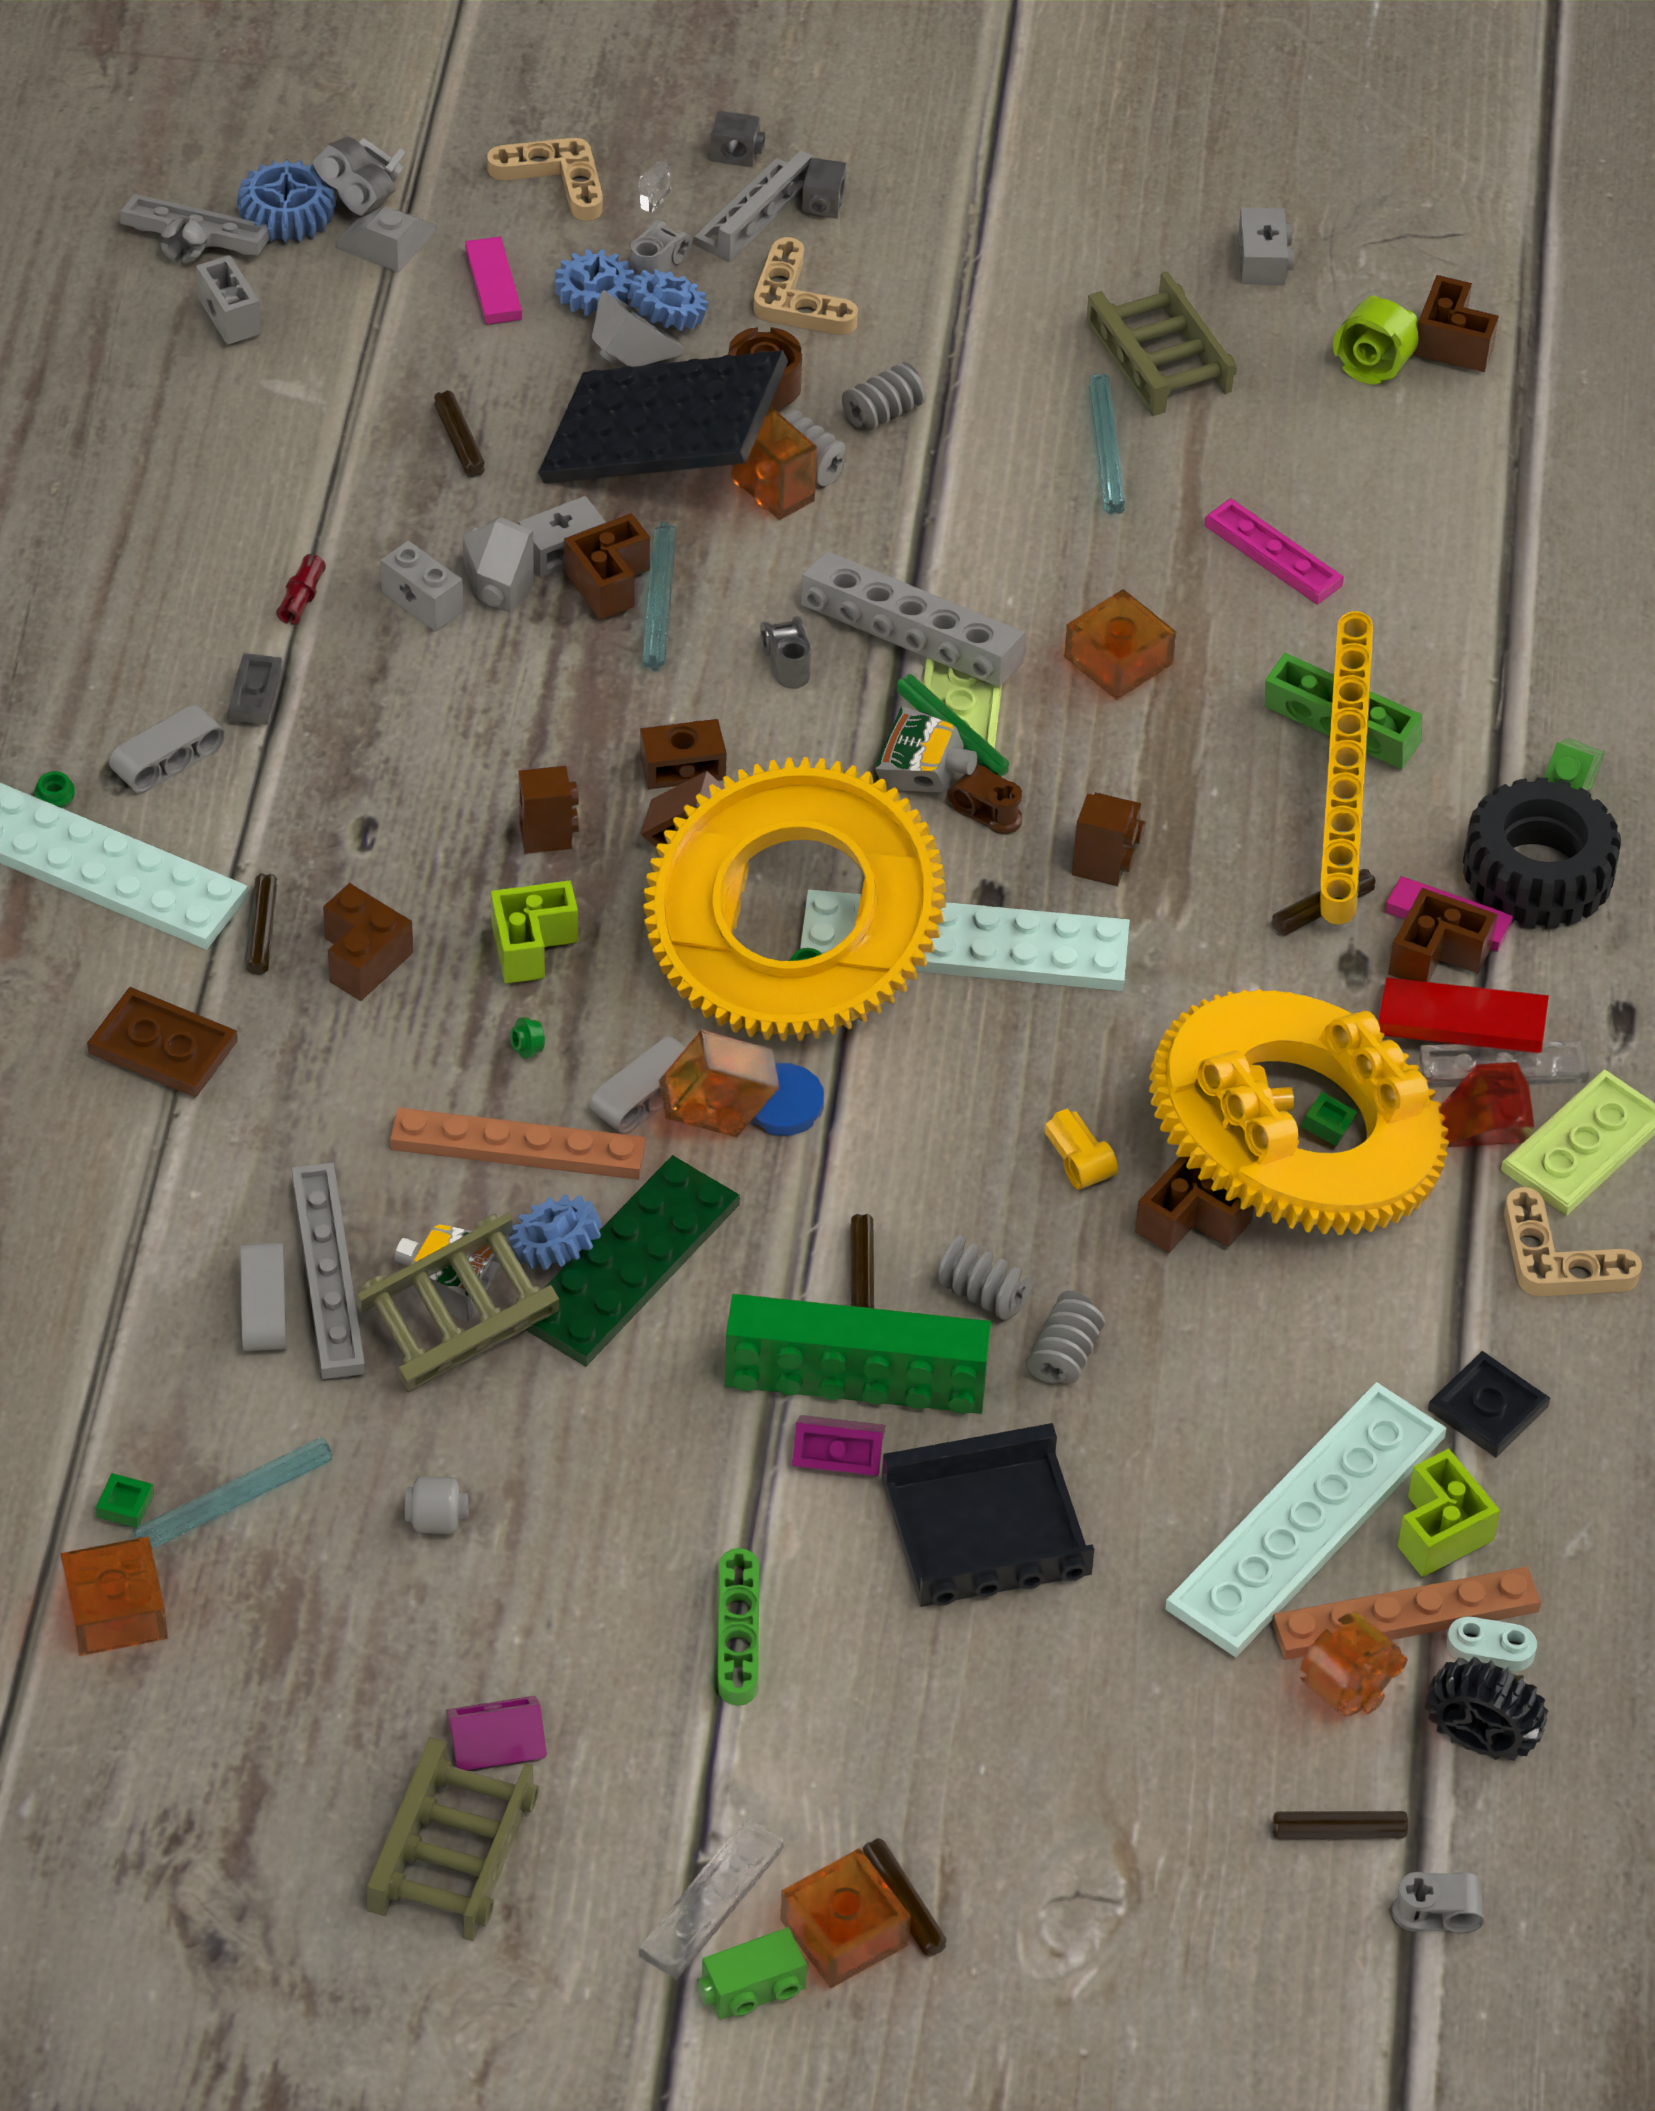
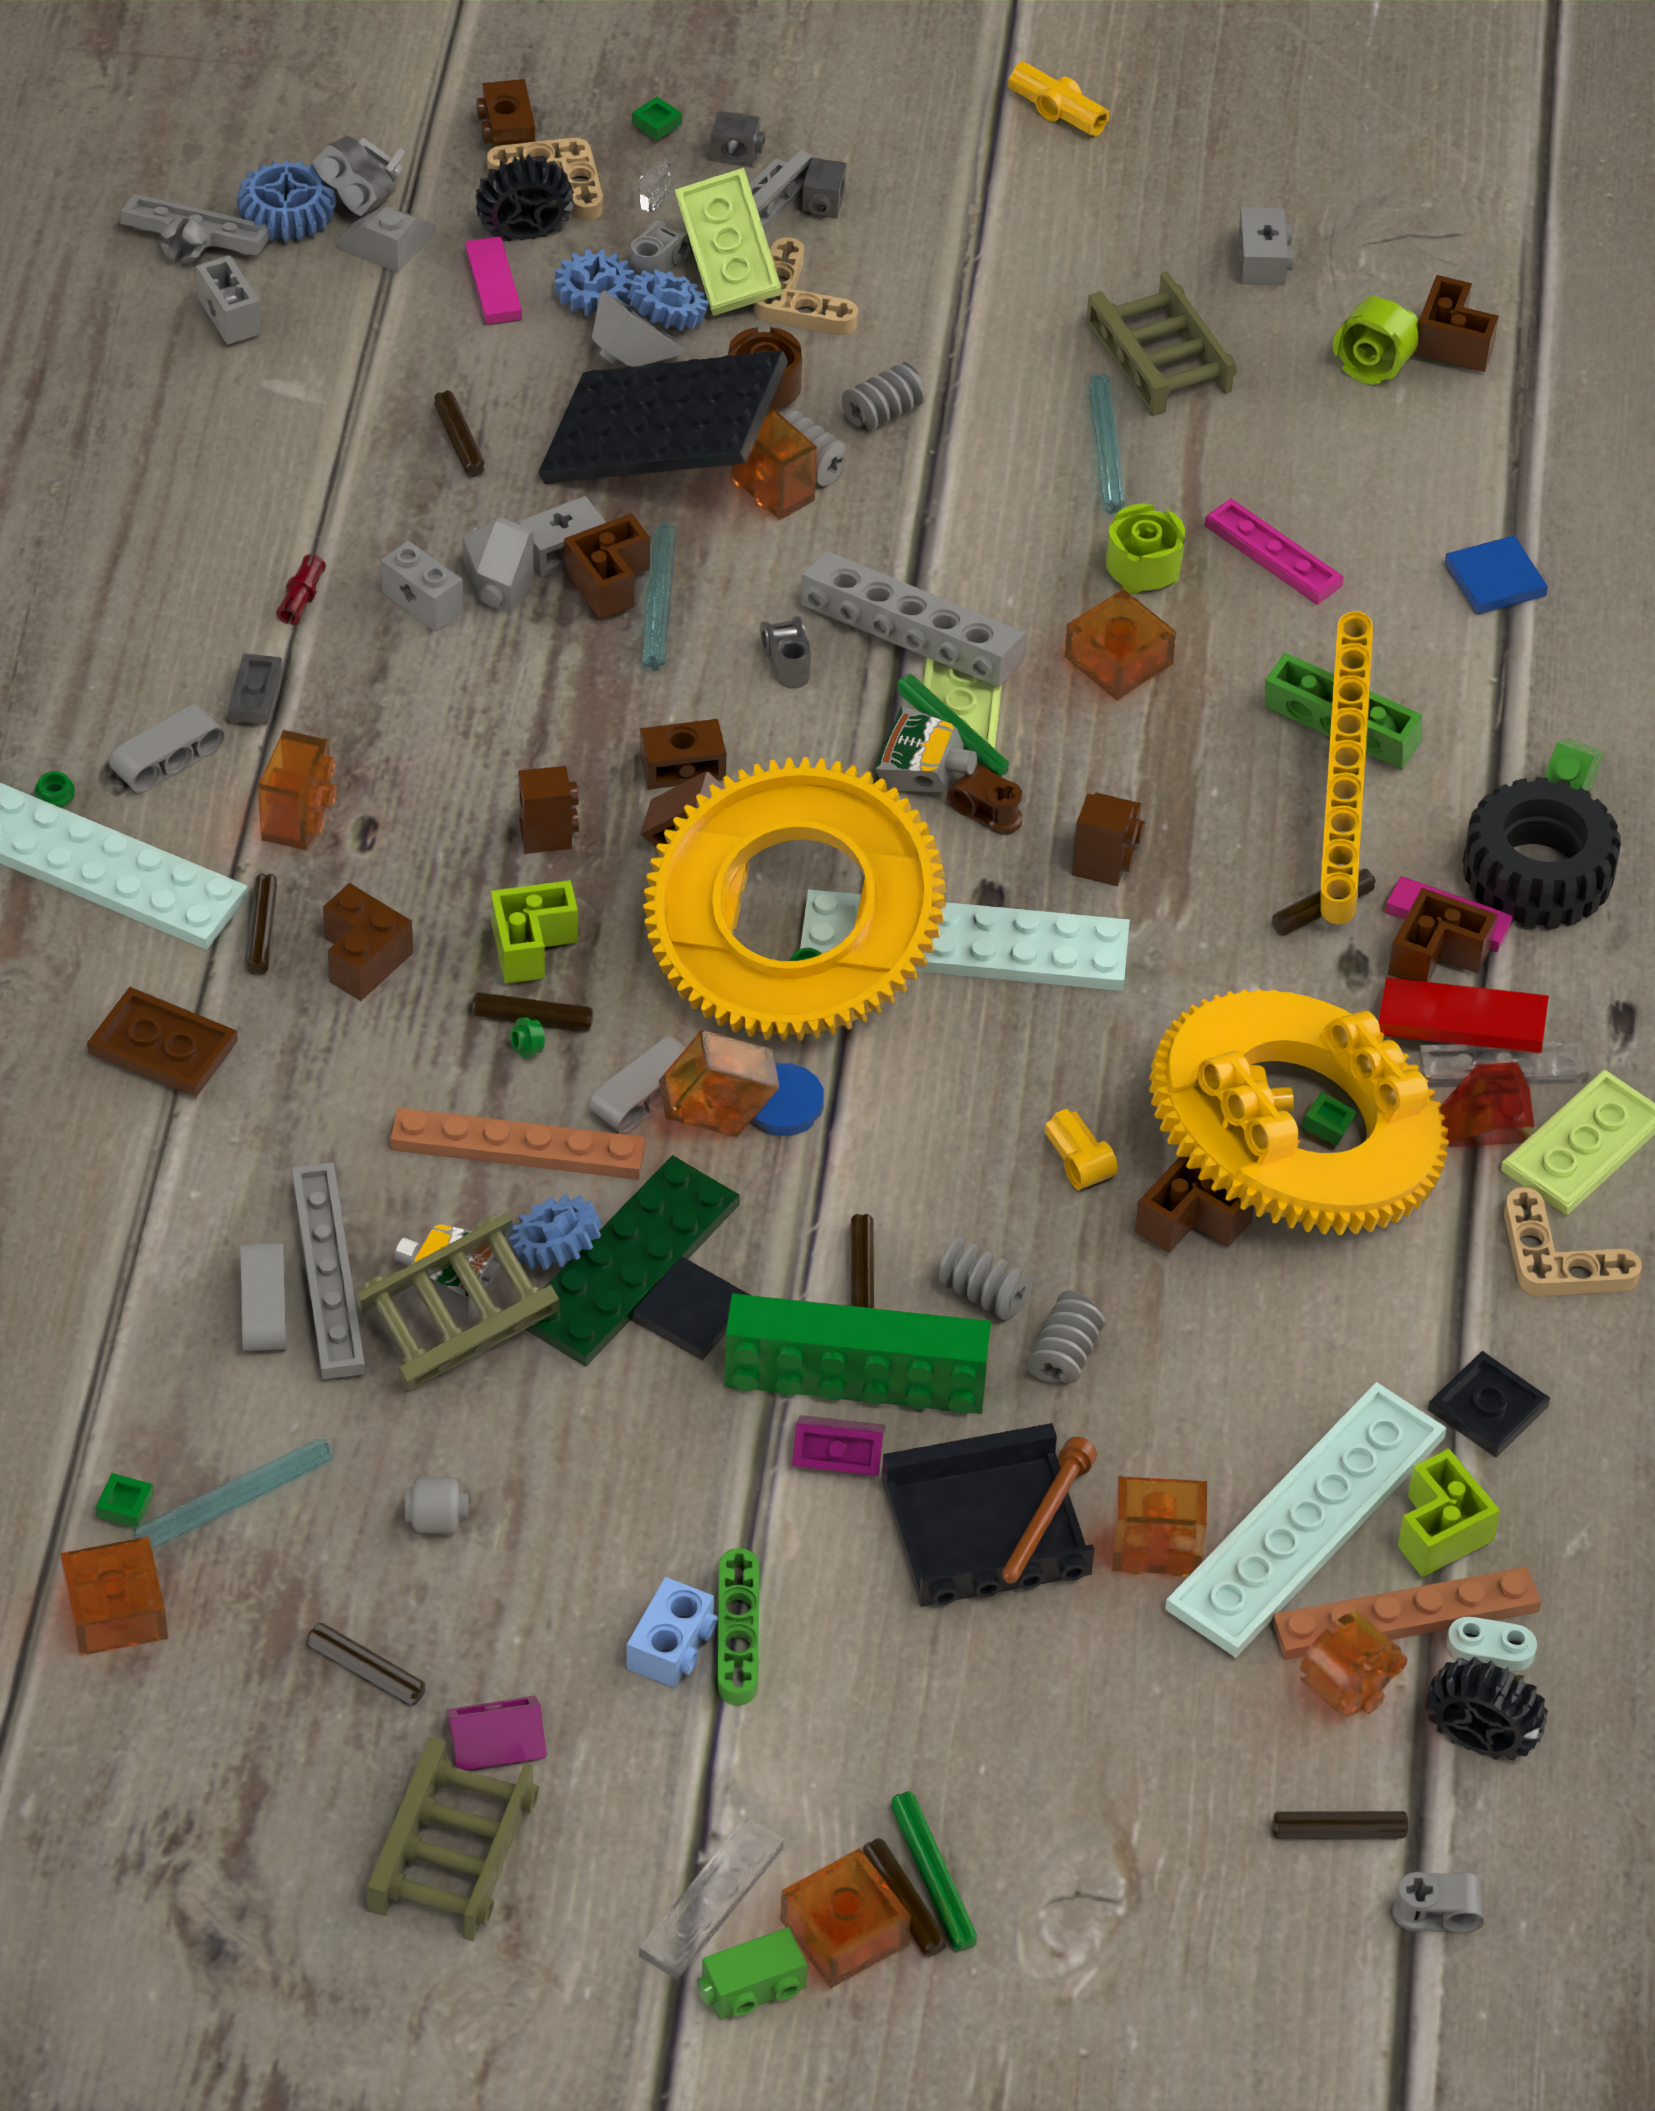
(296, 790): none -> clear orange brick
(366, 1663): none -> dark brown axle
(506, 113): none -> reddish brown brick
(524, 198): none -> black gear
(546, 1012): none -> dark brown axle
(657, 118): none -> green plate
(664, 1630): none -> light blue brick
(688, 1308): none -> black tile
(728, 241): none -> yellowish green tile
(934, 1871): none -> green axle
(1058, 99): none -> yellow piece
(1075, 1460): none -> dark orange piece
(1145, 548): none -> lime brick
(1159, 1525): none -> clear orange brick
(1496, 574): none -> blue tile

